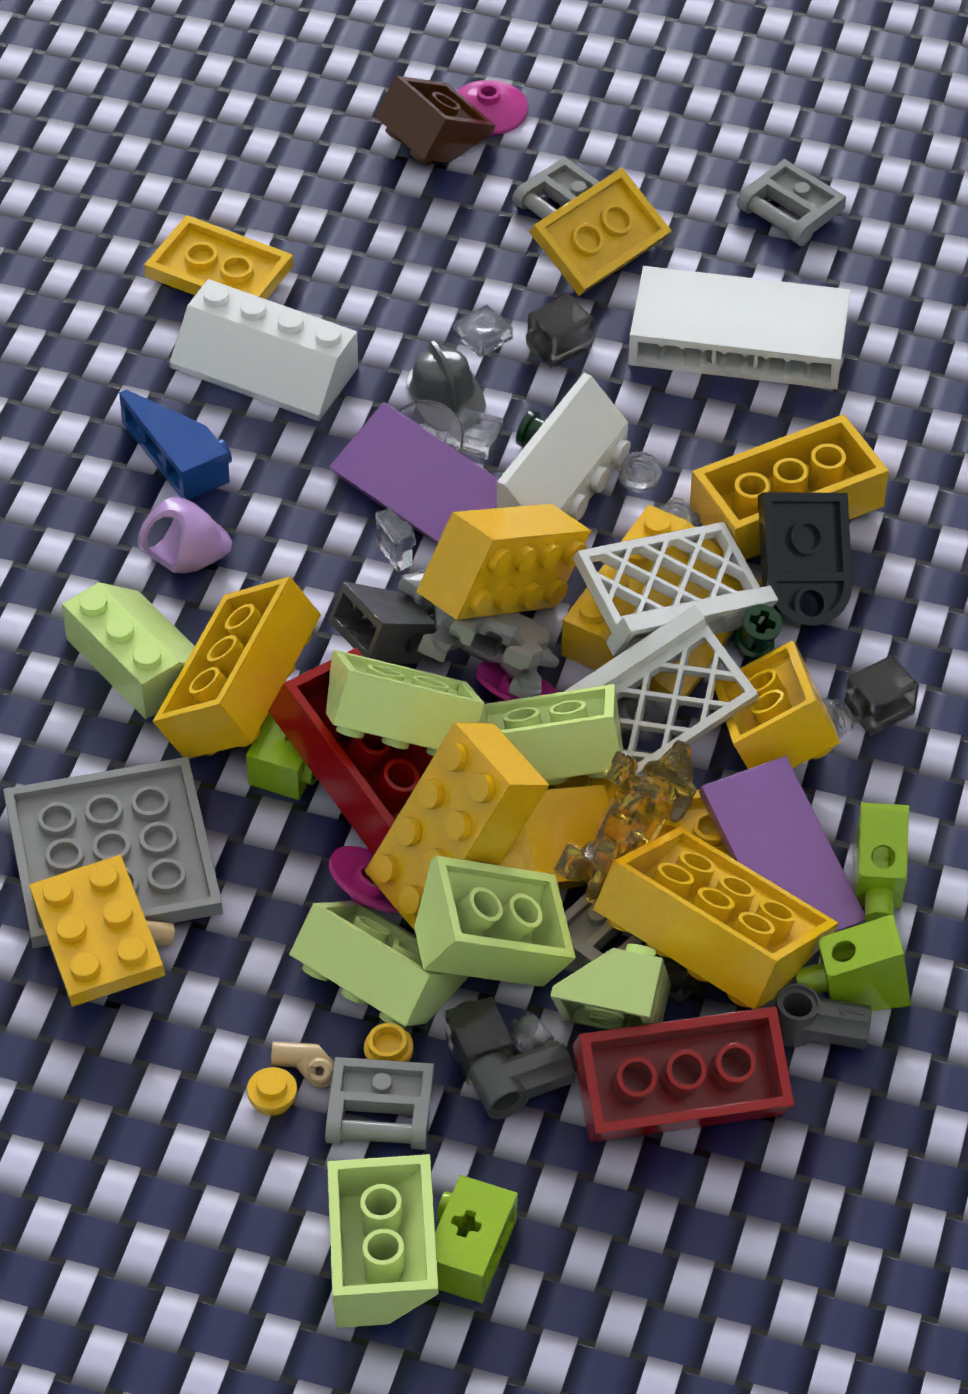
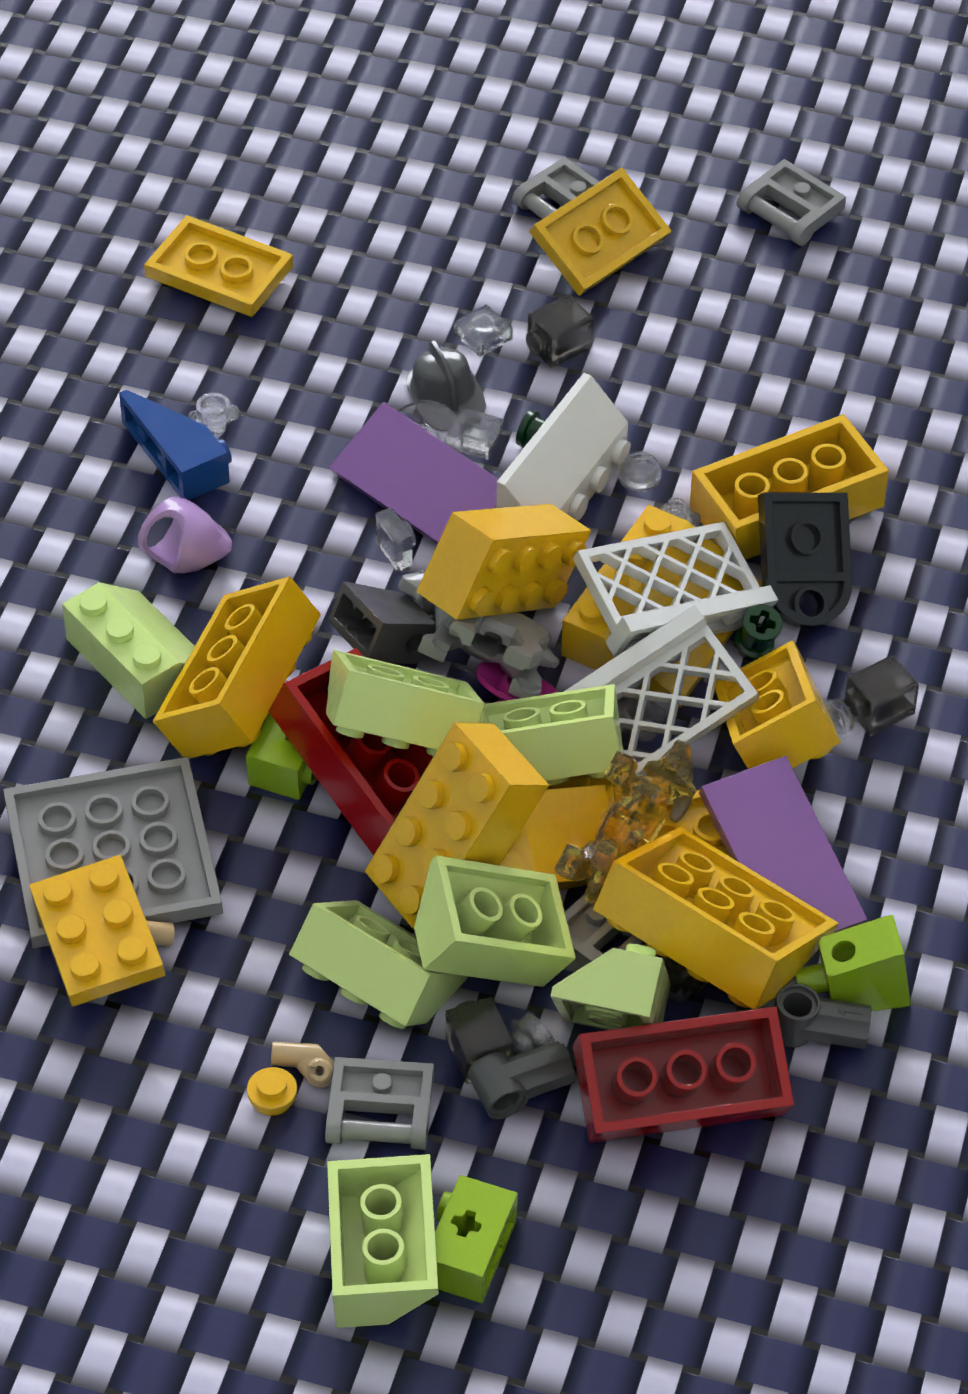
(214, 412): none -> clear plate
(265, 350): white slope -> none
(348, 870): dark pink dish -> none
(389, 1043): yellow plate -> none
(432, 119): reddish brown slope -> none
(498, 102): dark pink dish -> none
(739, 327): white brick -> none
(880, 858): lime torso -> none

